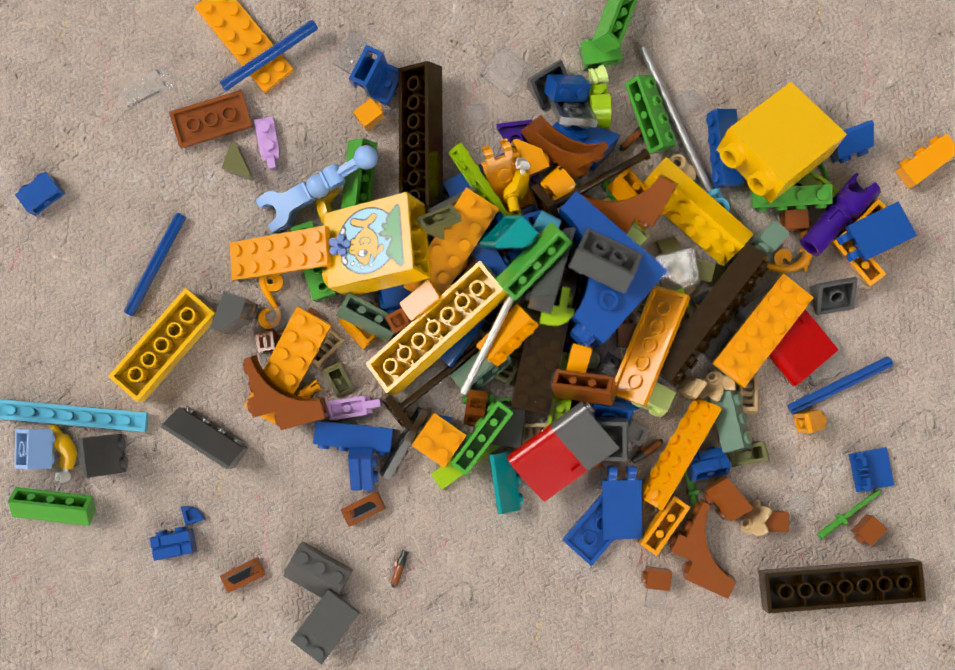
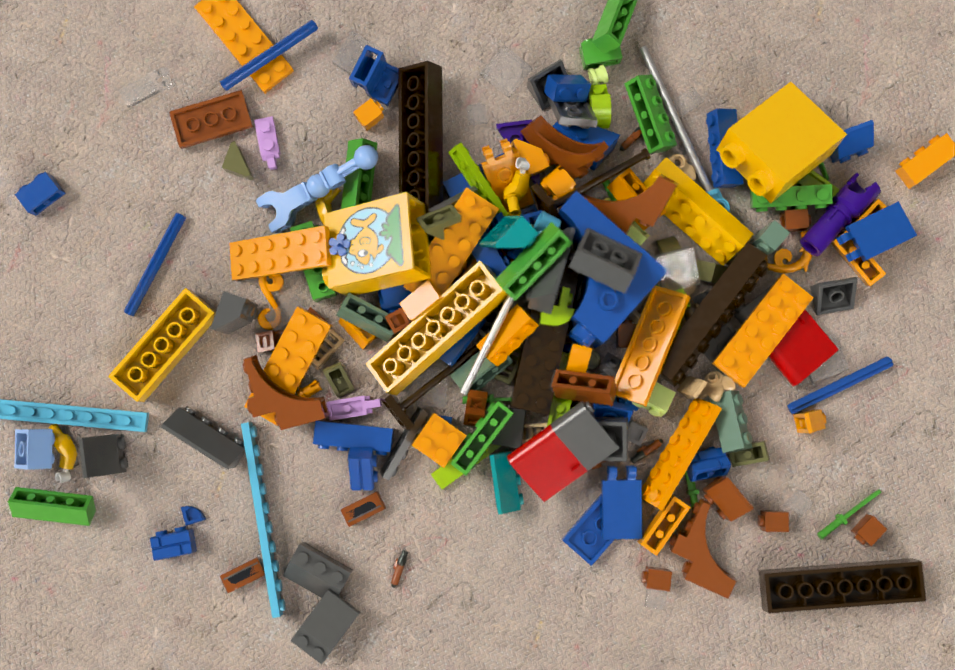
(264, 526): none -> medium azure plate
(754, 394): tan slope -> none
(755, 520): tan plate -> none
(871, 469): blue hinge -> none

